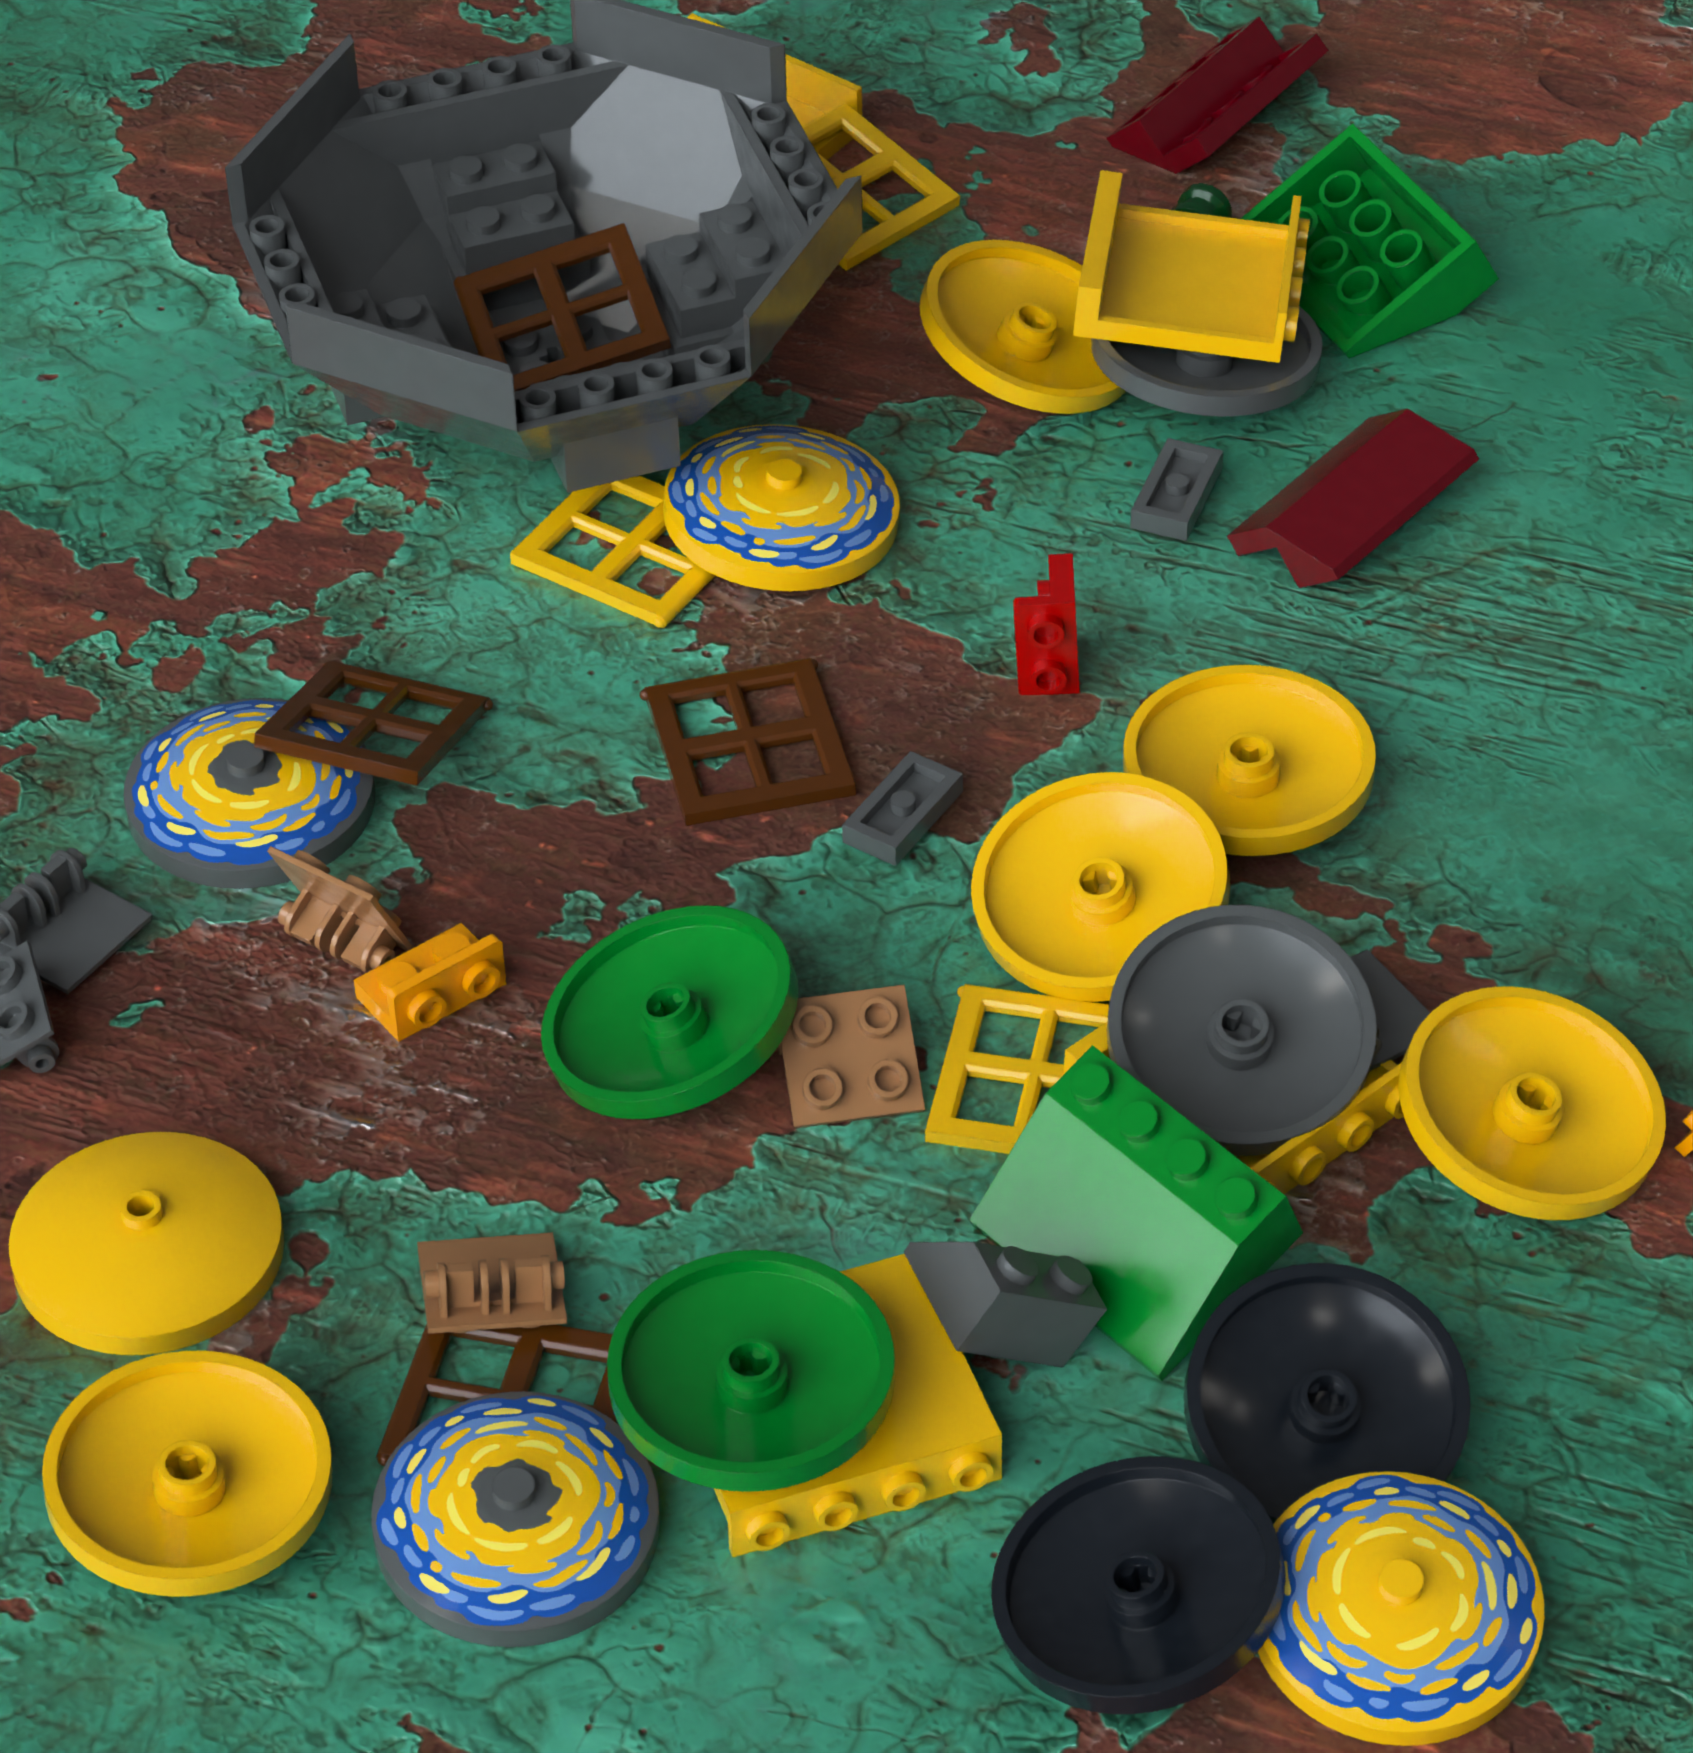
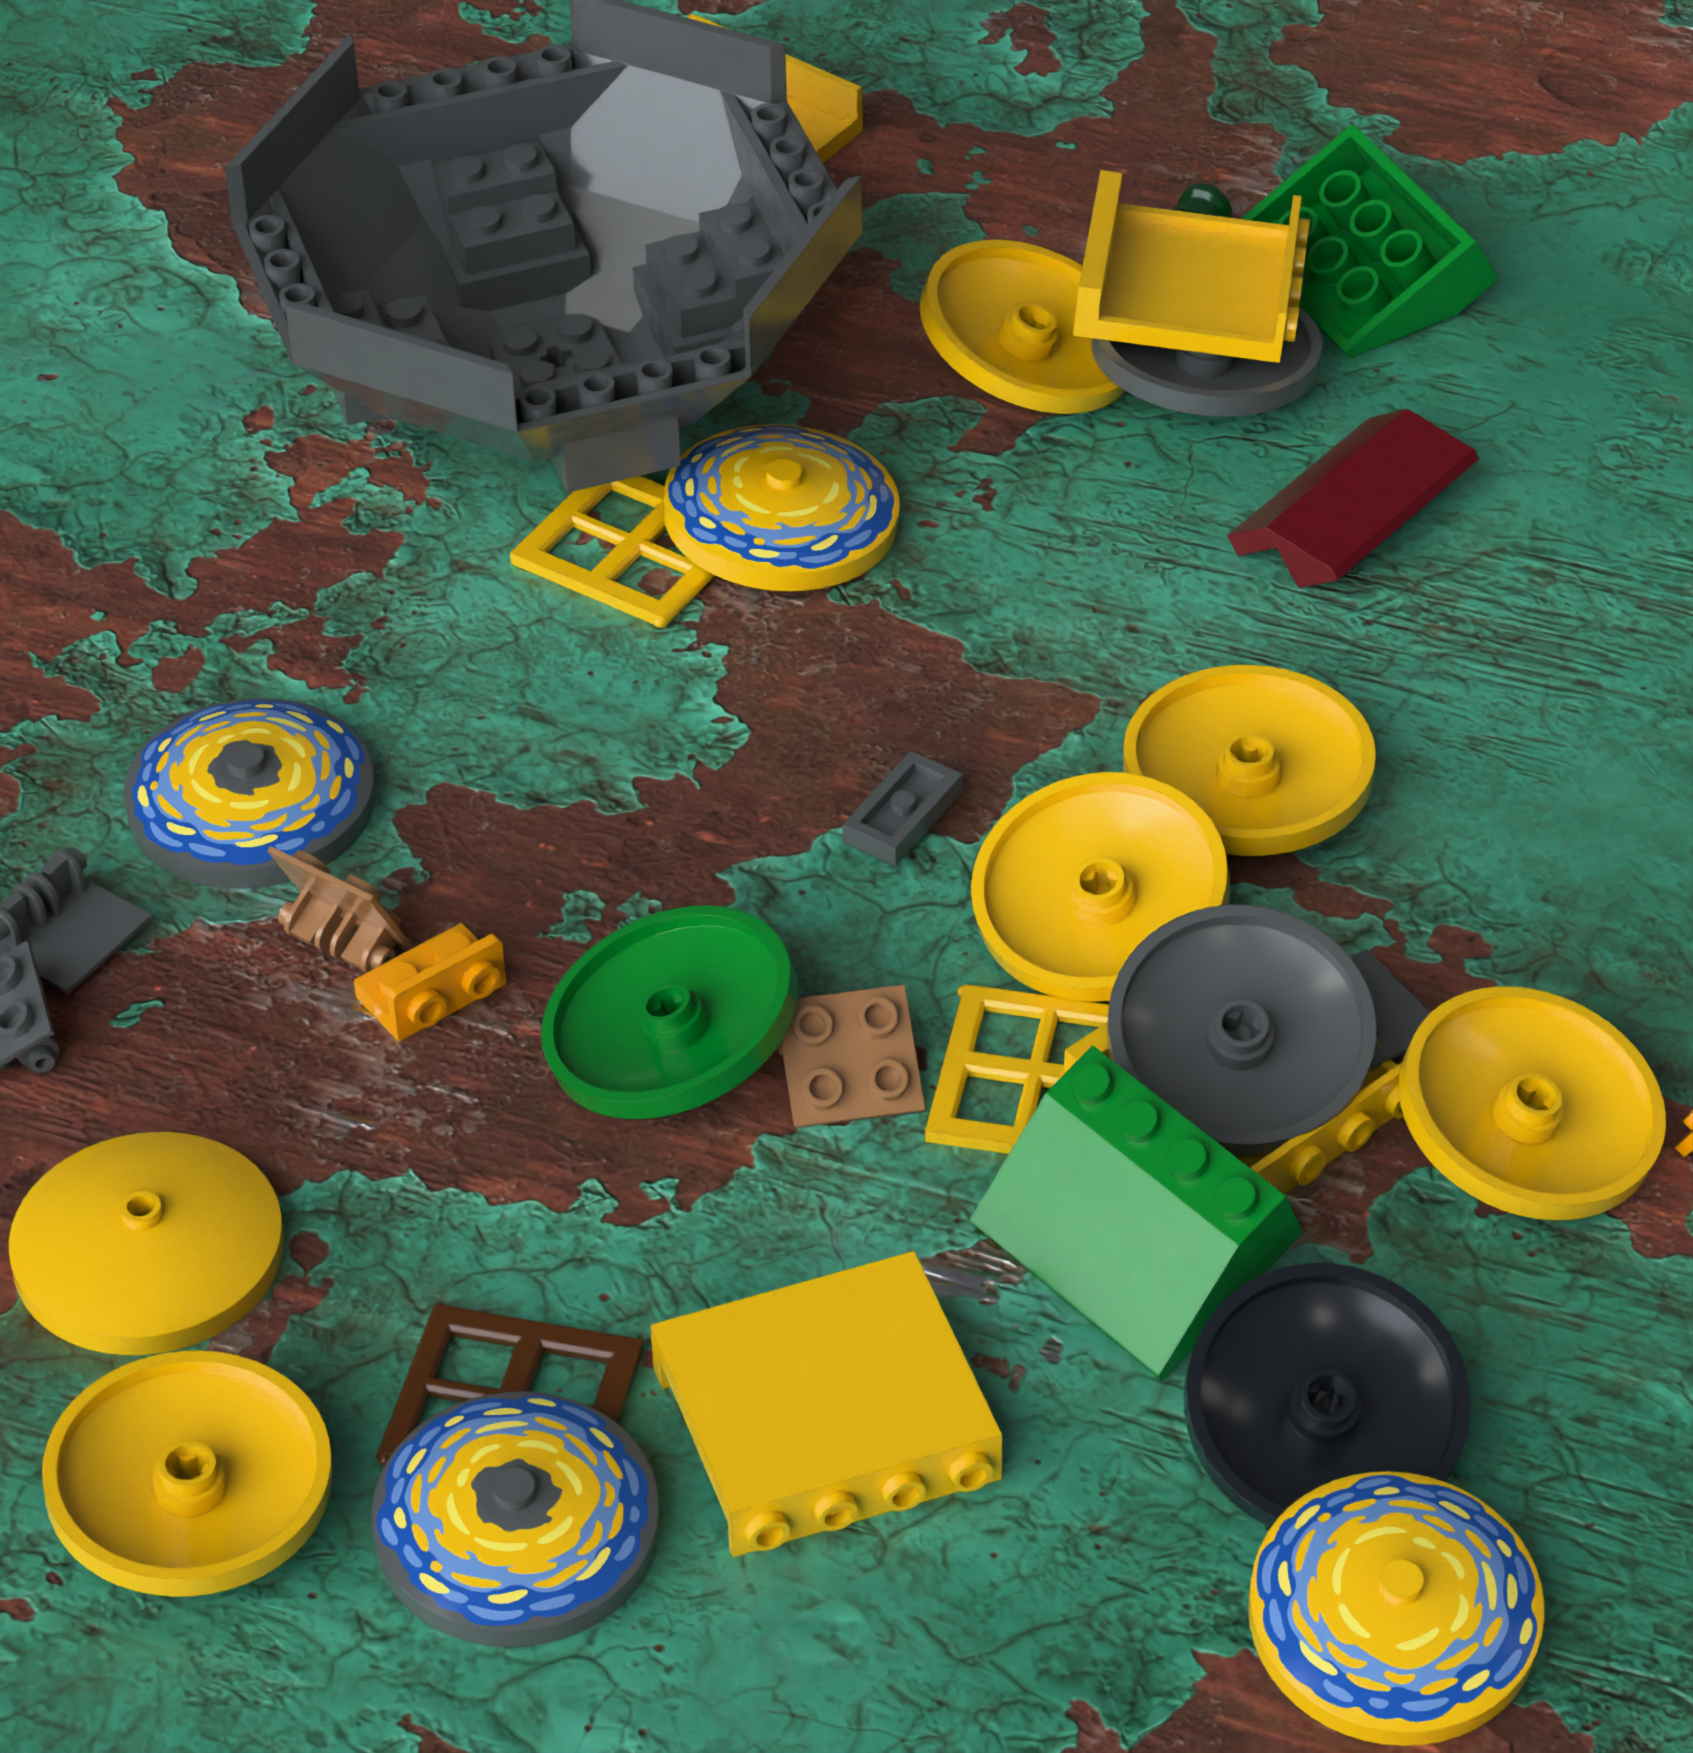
(313, 701): reddish brown window -> none
(491, 1283): medium nougat hinge -> none
(560, 312): reddish brown window -> none
(750, 739): reddish brown window -> none
(751, 1370): green dish -> none
(887, 157): yellow window -> none
(1008, 1299): dark grey slope -> none
(1048, 633): red bracket -> none
(1138, 1585): black dish -> none
(1176, 489): dark grey plate -> none
(1214, 97): dark red slope -> none

